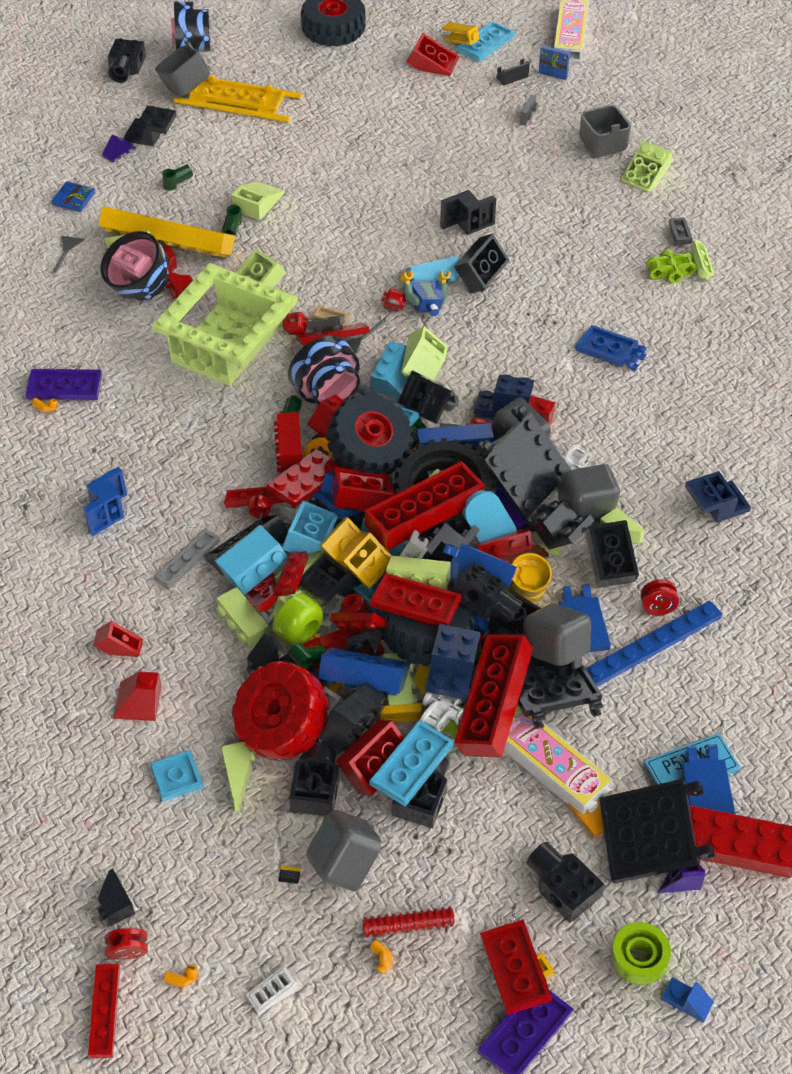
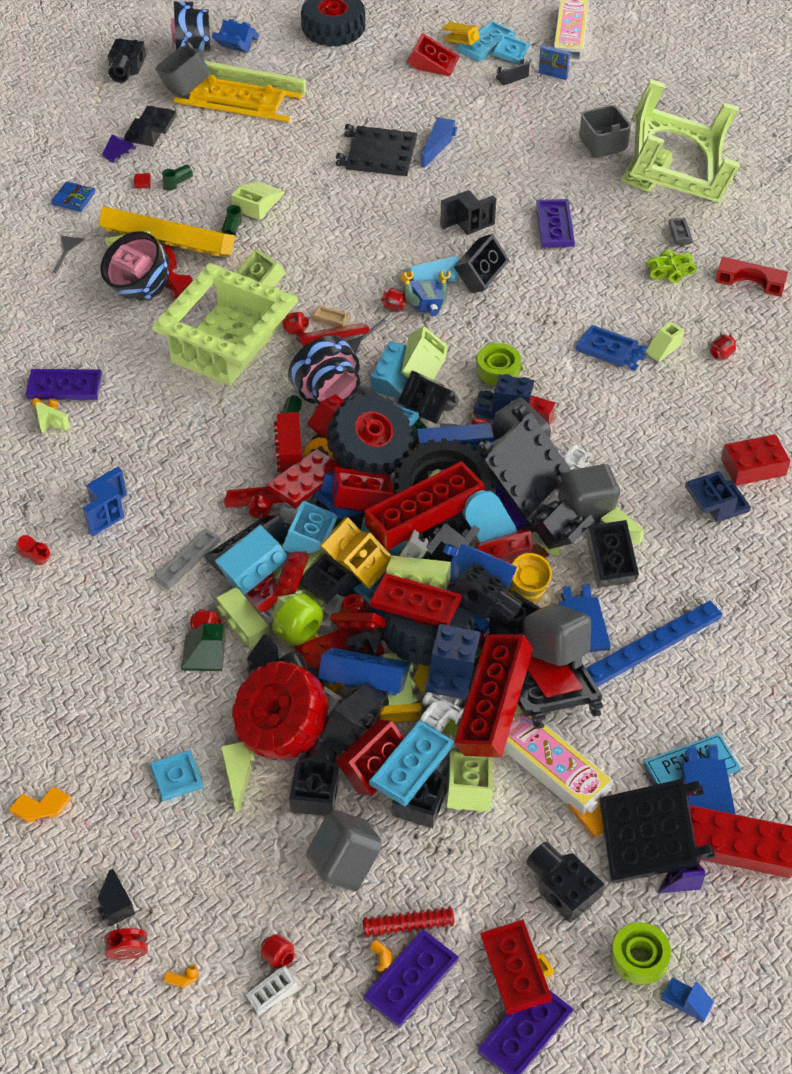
(30, 809): none -> light orange tile
(35, 551): none -> red piece
(50, 416): none -> yellowish green slope
(104, 1011): red plate -> none
(117, 640): red slope -> none
(138, 697): red slope -> none
(142, 180): none -> red tile
(204, 617): none -> red head
(204, 648): none -> dark green slope
(235, 35): none -> blue bracket
(256, 77): none -> yellowish green plate
(277, 951): none -> red head
(289, 874): black sticker -> none
(305, 656): dark green piece -> none
(320, 323): dark grey plate -> none
(379, 150): none -> black plate
(411, 978): none -> dark purple plate
(440, 137): none -> blue slope
(470, 782): none -> yellowish green slope
(498, 360): none -> lime piece
(511, 49): none -> medium azure tile
(527, 111): dark grey plate -> none
(553, 678): none -> red piece
(555, 223): none -> dark purple plate
(648, 146): none -> yellowish green arch
(659, 597): red head -> none
(665, 341): none -> yellowish green slope
(702, 260): yellowish green plate -> none
(723, 347): none -> red head
(755, 459): none -> red brick
(769, 278): none -> red arch

